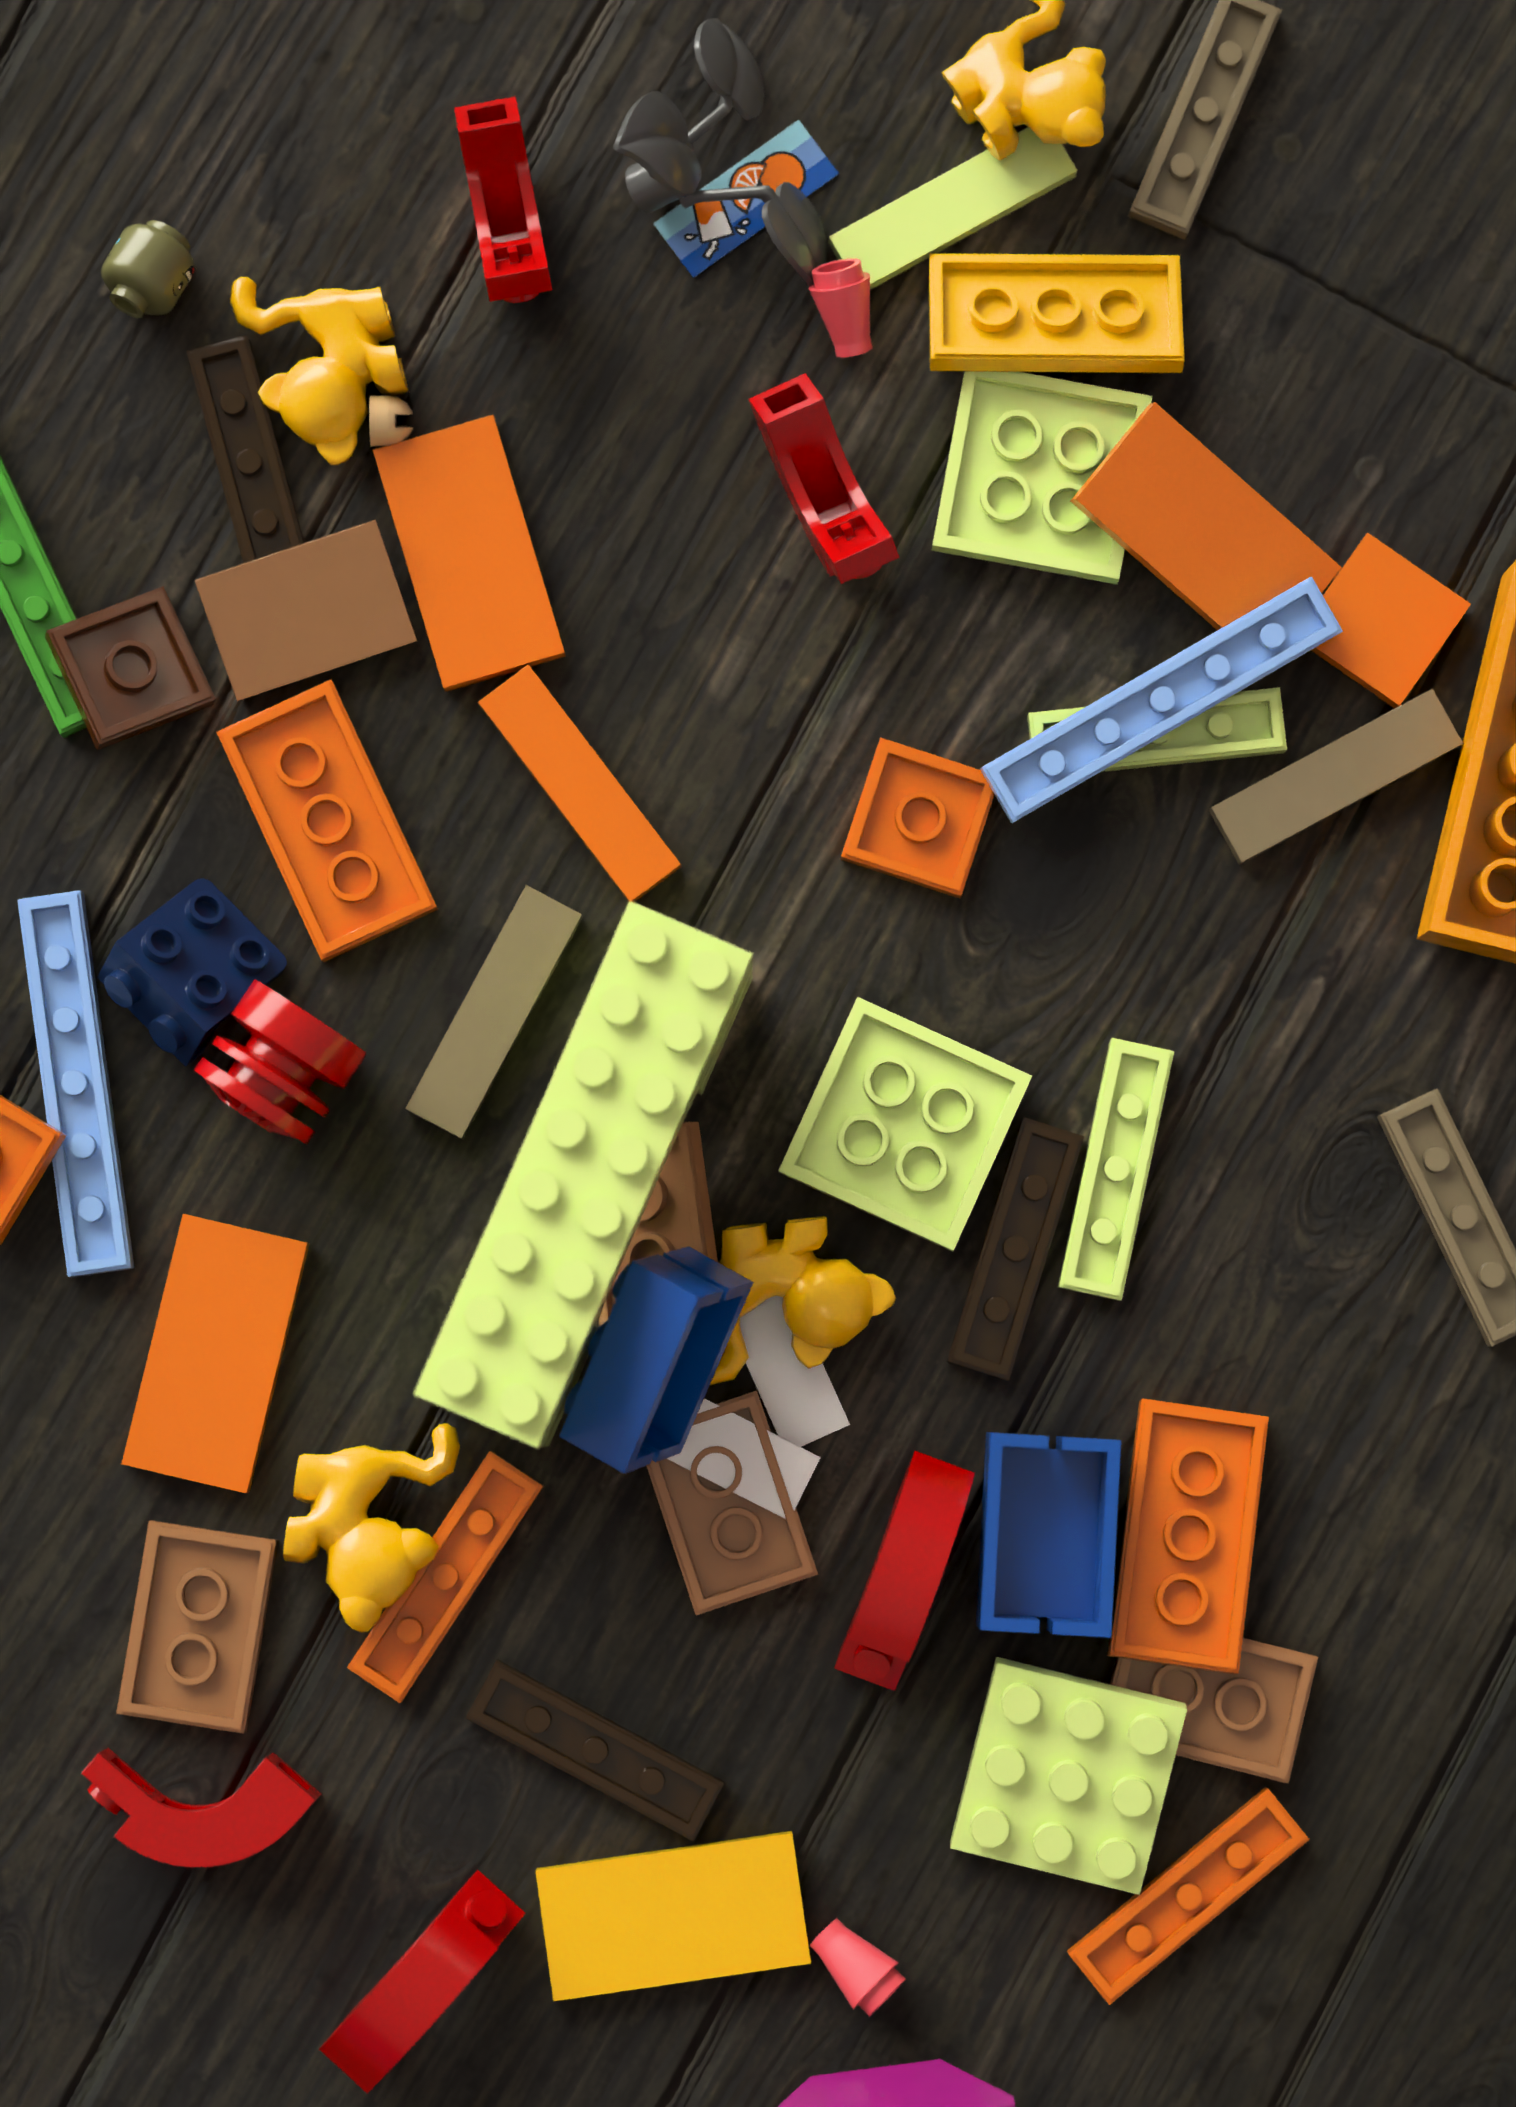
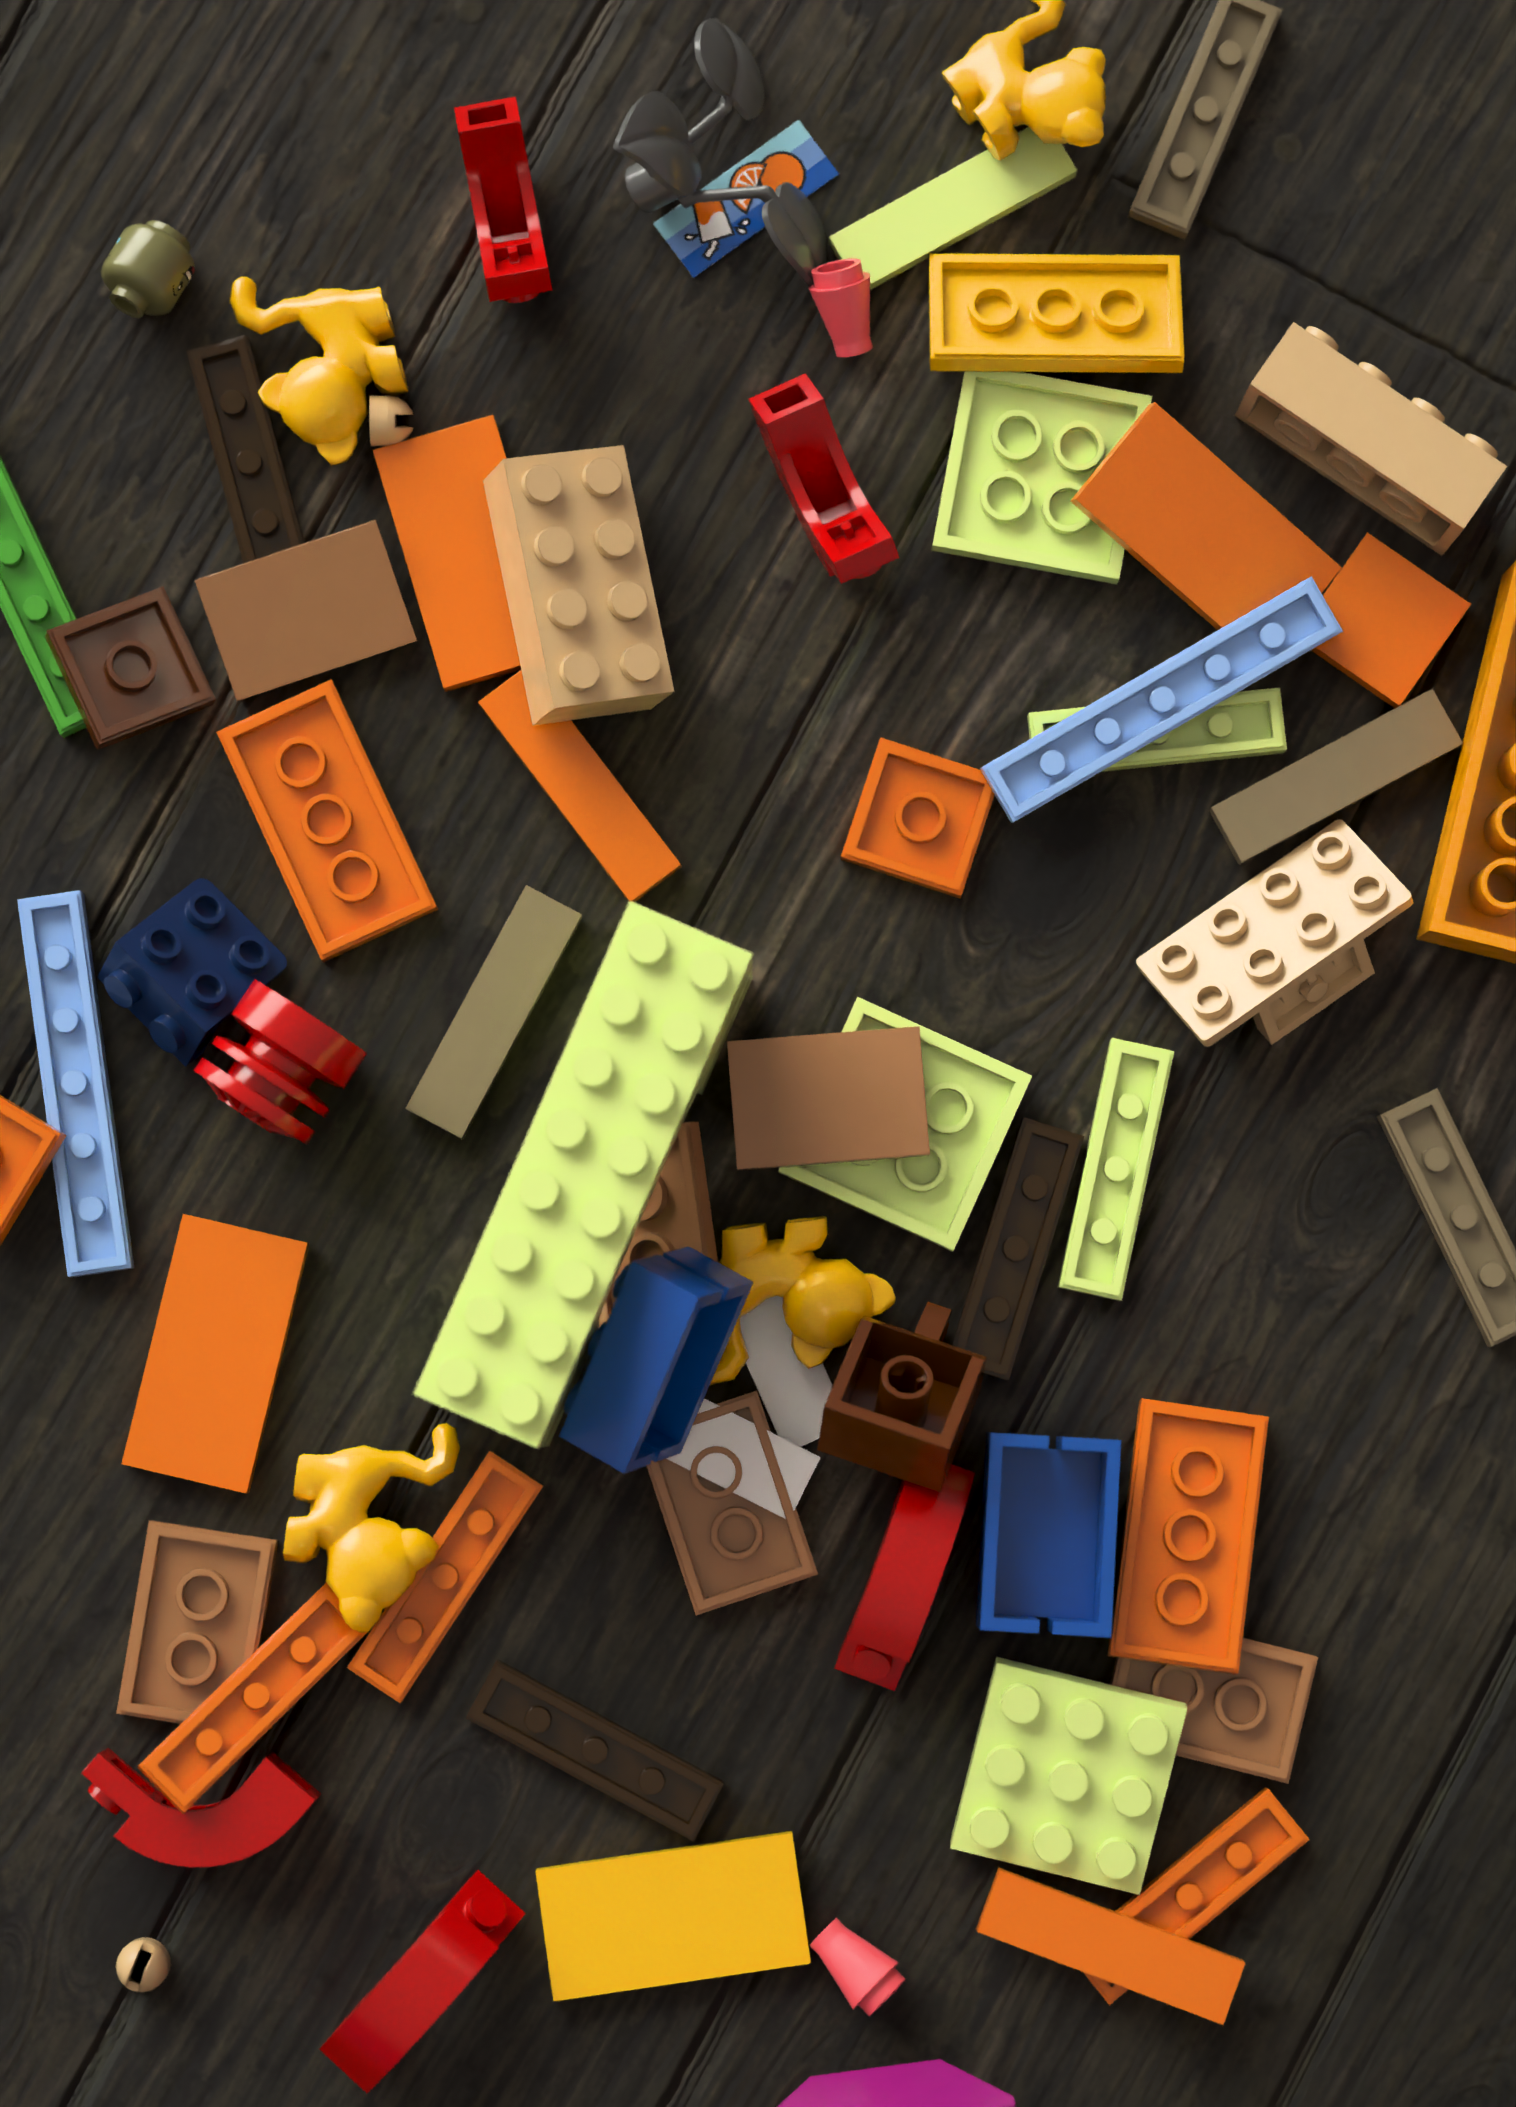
(155, 1970): none -> tan hinge
(251, 1700): none -> orange tile
(578, 584): none -> tan brick
(828, 1098): none -> medium nougat tile
(902, 1399): none -> reddish brown hinge
(1110, 1946): none -> orange tile
(1280, 940): none -> bracket
(1370, 437): none -> tan brick

